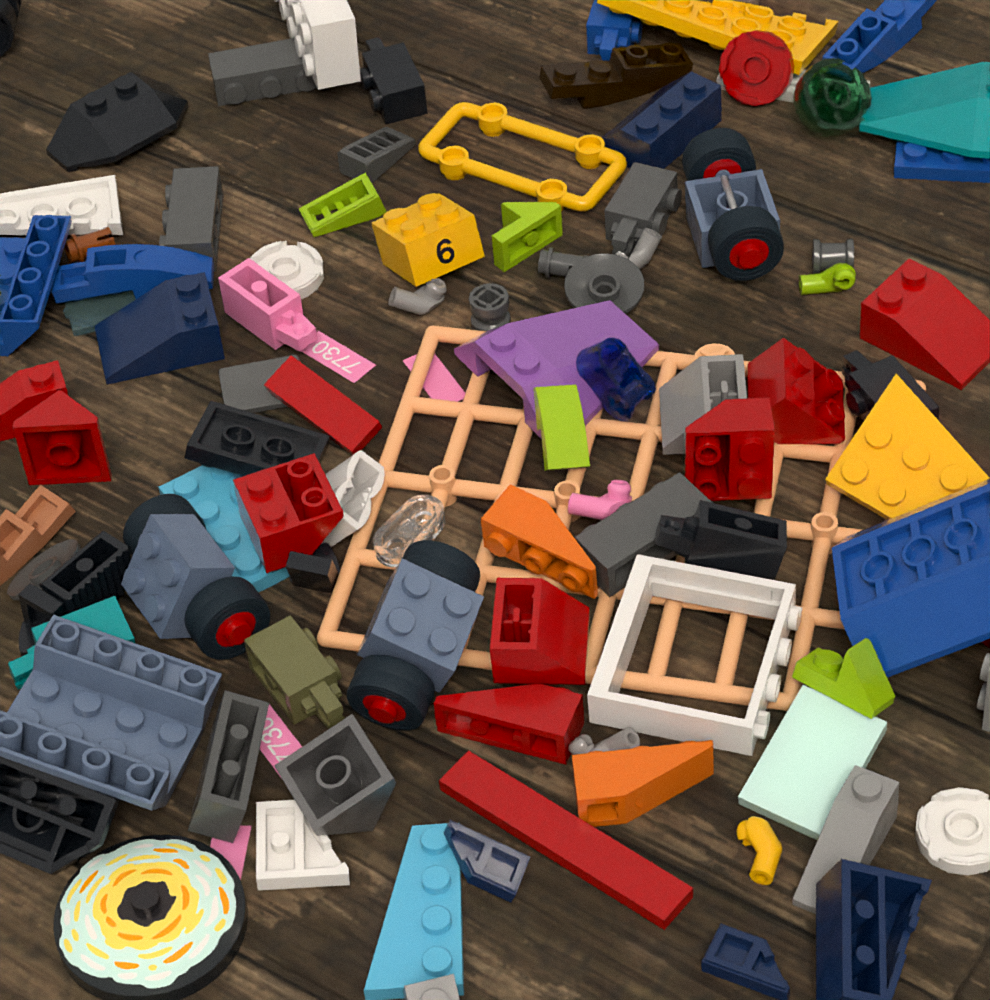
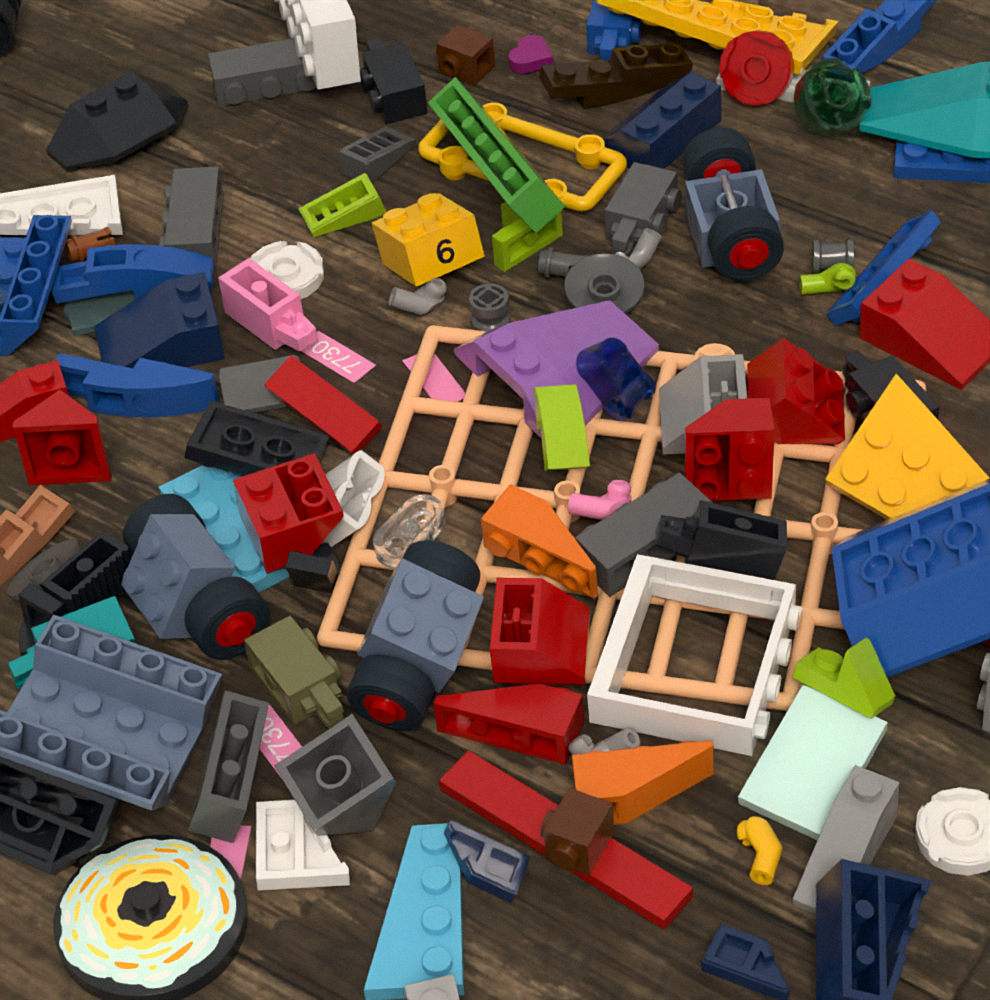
(144, 391): none -> blue slope
(465, 54): none -> reddish brown brick
(496, 155): none -> bright green brick
(530, 55): none -> magenta tile
(578, 831): none -> reddish brown brick
(908, 240): none -> blue plate

